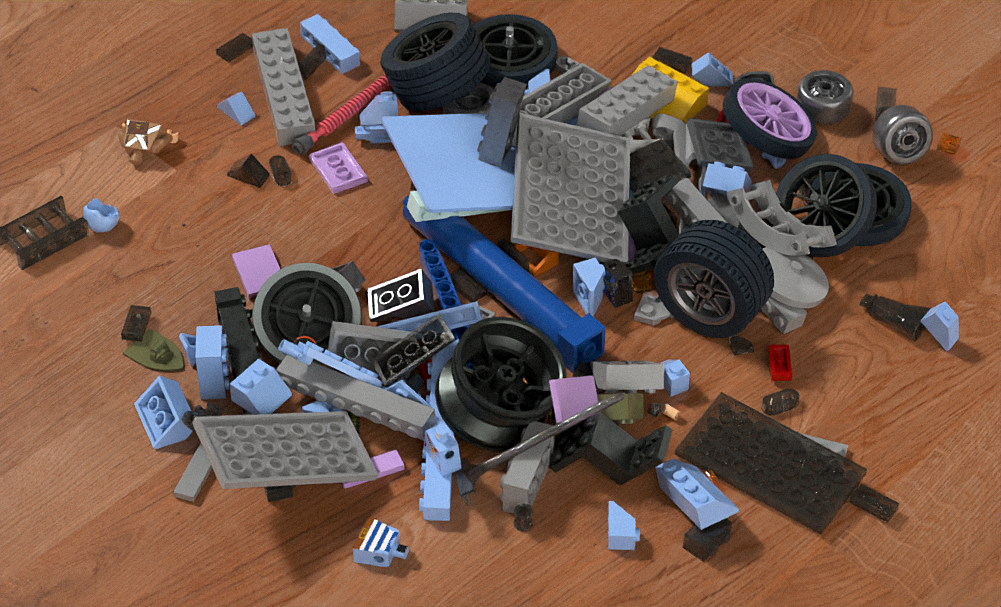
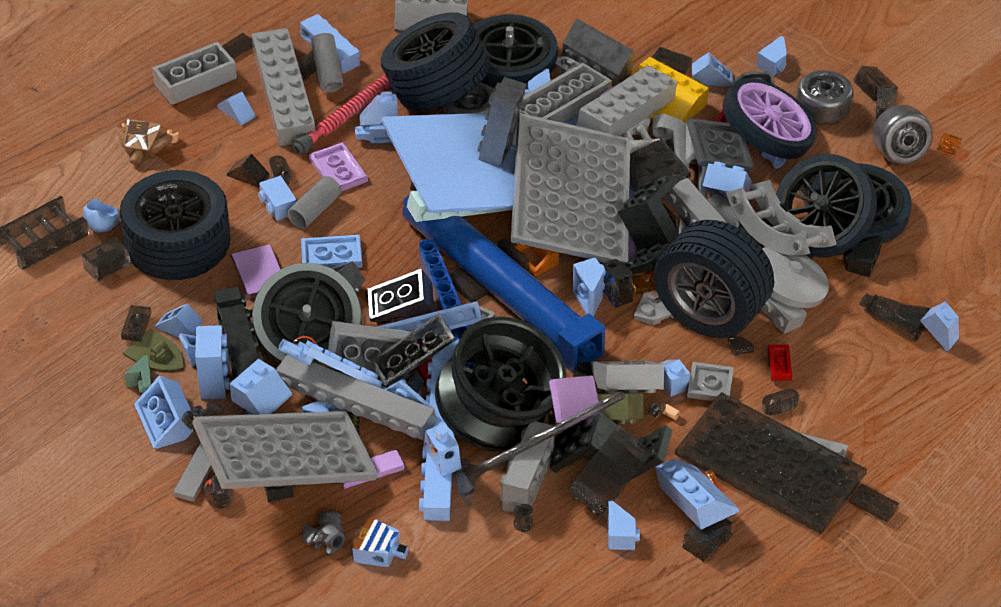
(106, 259): none -> clear smoke brick
(139, 375): none -> sand green slope
(175, 224): none -> black wheel
(179, 321): none -> light blue slope
(194, 73): none -> light grey brick
(216, 495): none -> clear smoke head
(276, 197): none -> light blue brick
(314, 202): none -> light grey piece
(327, 62): none -> light grey piece
(328, 533): none -> flat silver animal
(332, 250): none -> light blue tile
(599, 52): none -> flat silver slope
(609, 471): none -> clear smoke panel
(709, 381): none -> light grey plate
(773, 57): none -> light blue slope
(864, 256): none -> pearl dark grey slope
(870, 78): none -> clear smoke bracket

